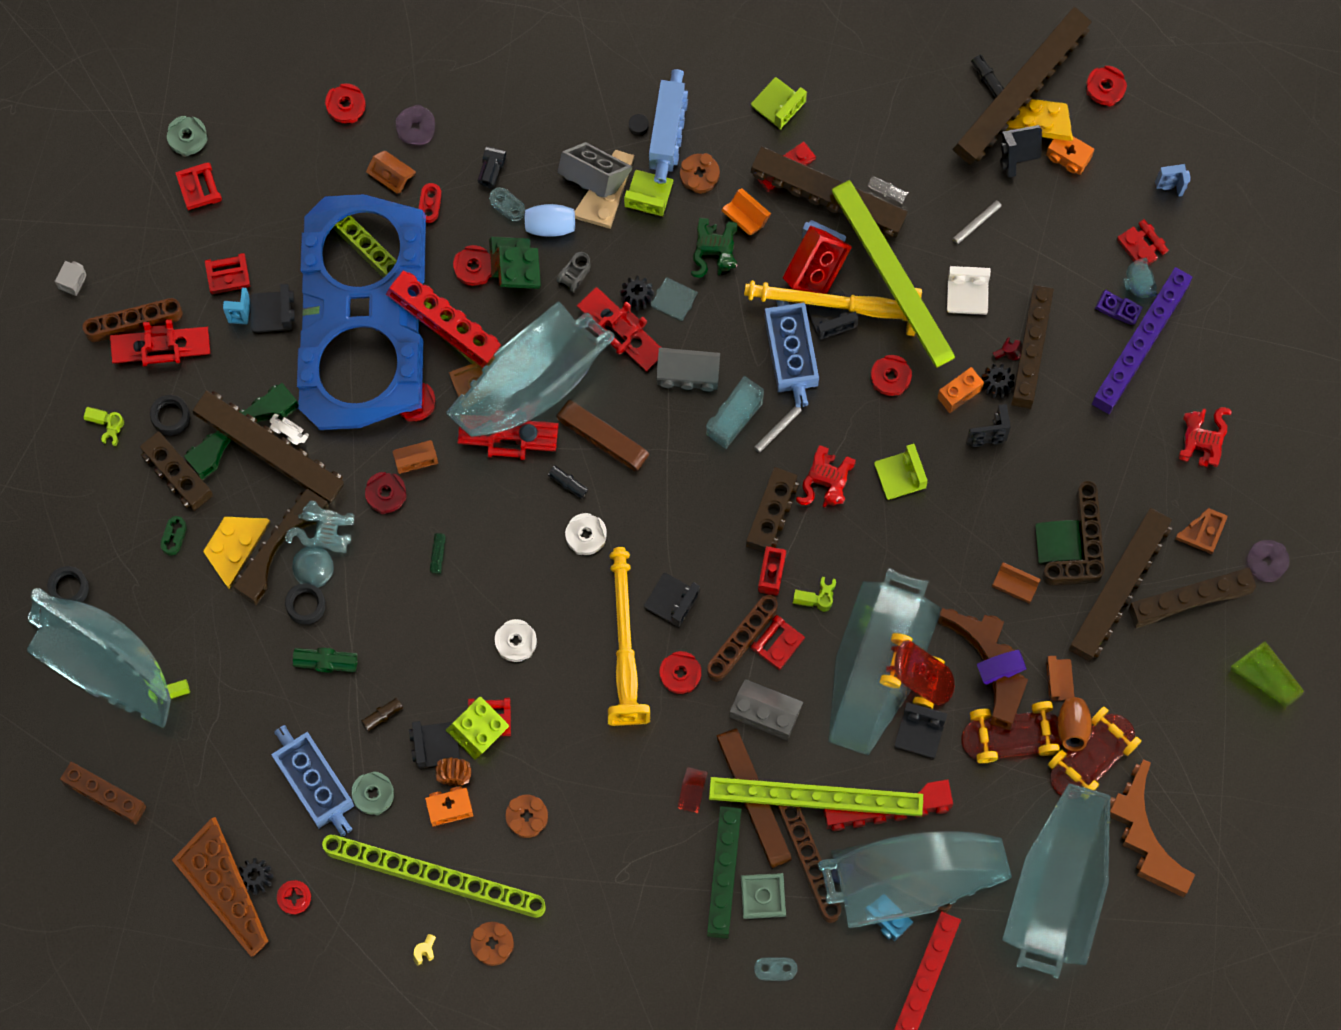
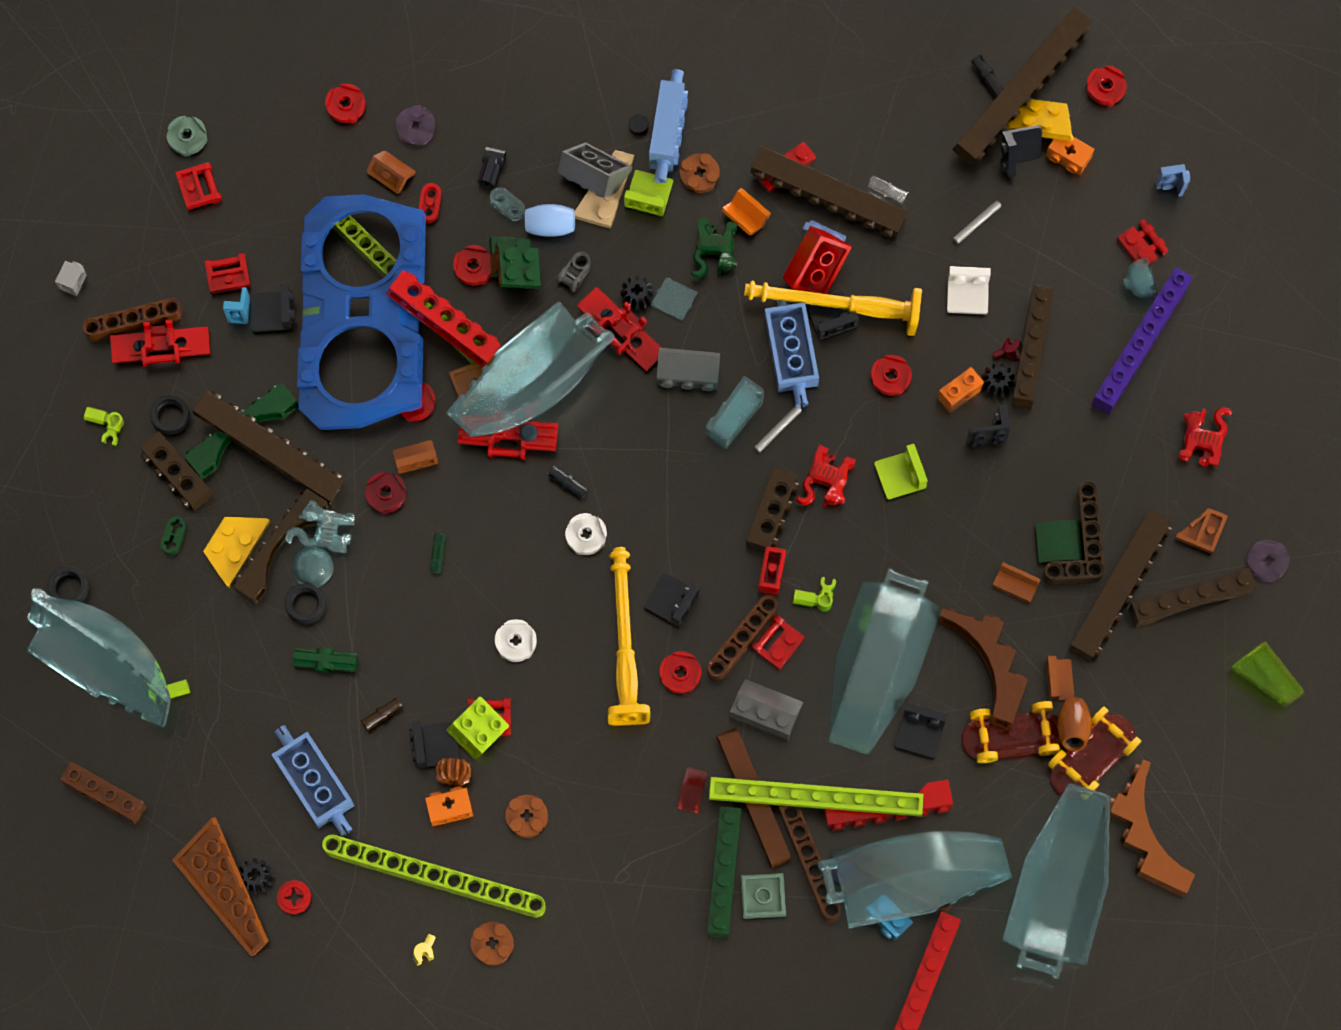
(289, 428): white plate -> none
(374, 805): sand green plate -> none
(602, 435): reddish brown beam -> none
(775, 969): clear light blue plate -> none
(779, 102): lime bracket -> none
(893, 274): lime beam -> none
(919, 672): clear red piece -> none
(1001, 665): dark purple slope -> none
(1118, 308): dark purple slope -> none

